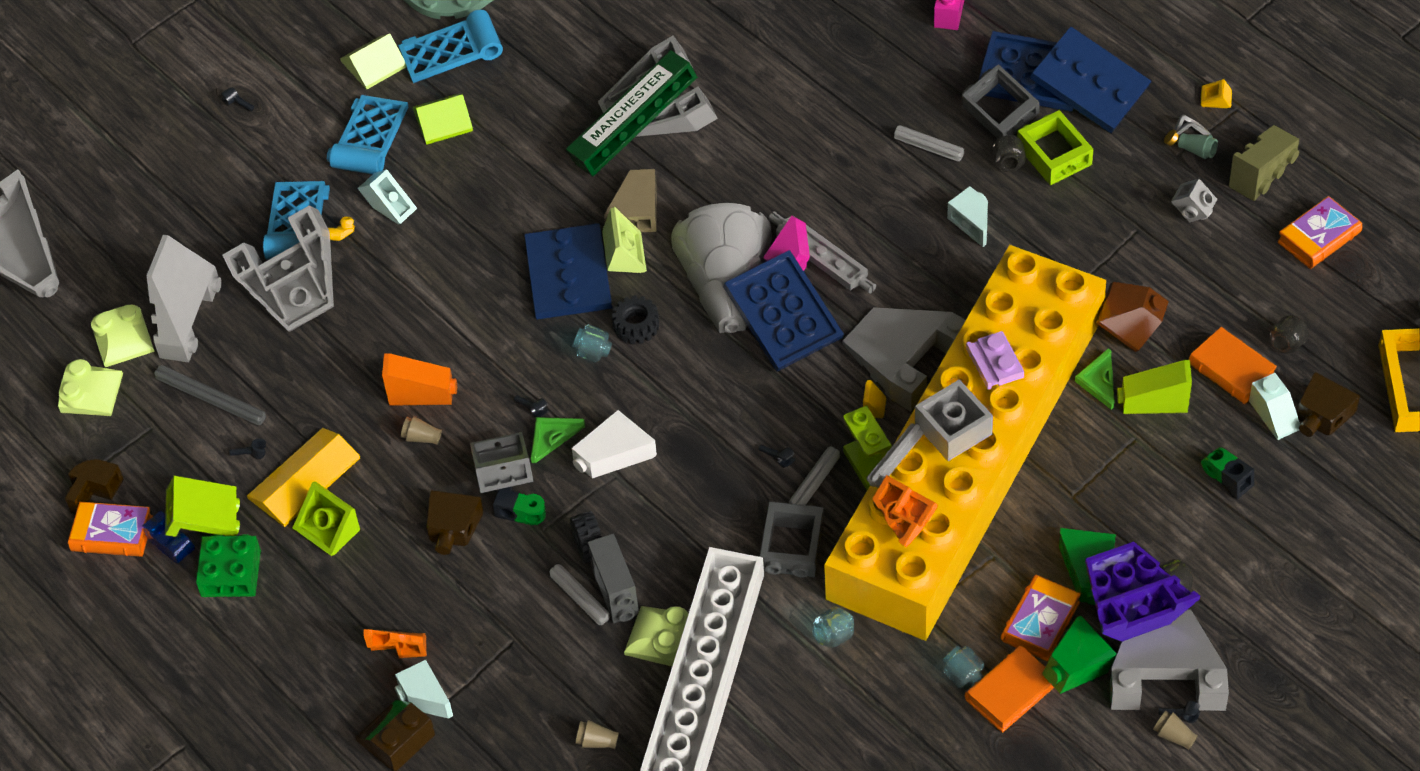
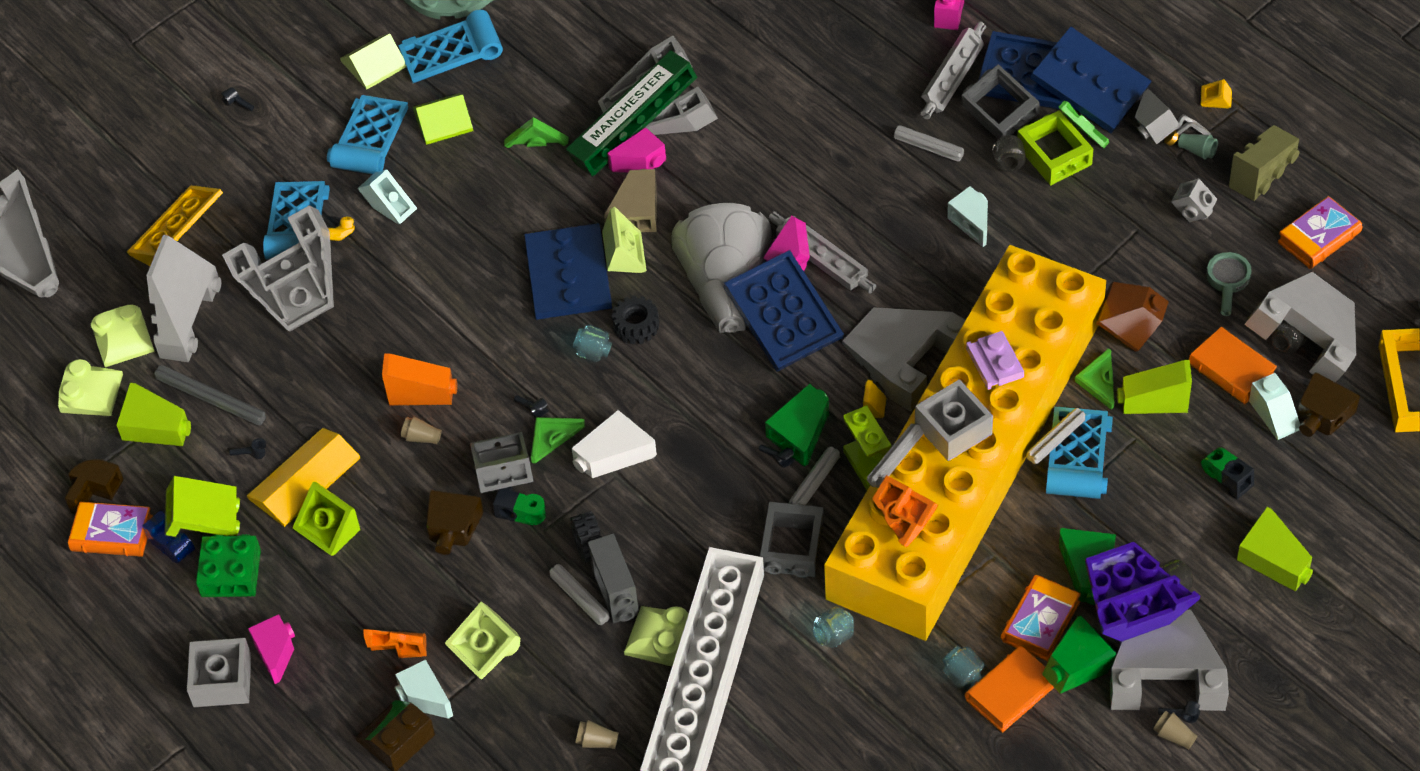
(151, 419): none -> lime slope
(174, 221): none -> yellow slope
(219, 672): none -> light grey brick
(274, 645): none -> dark pink slope
(483, 640): none -> yellowish green slope
(535, 134): none -> bright green tile
(637, 153): none -> dark pink slope
(800, 423): none -> green slope
(953, 70): none -> light grey plate
(1056, 436): none -> light grey axle
(1076, 478): none -> dark azure piece
(1083, 124): none -> tile
(1155, 118): none -> light grey slope
(1228, 274): none -> piece
(1275, 552): none -> lime slope
(1316, 312): none -> light grey wedge

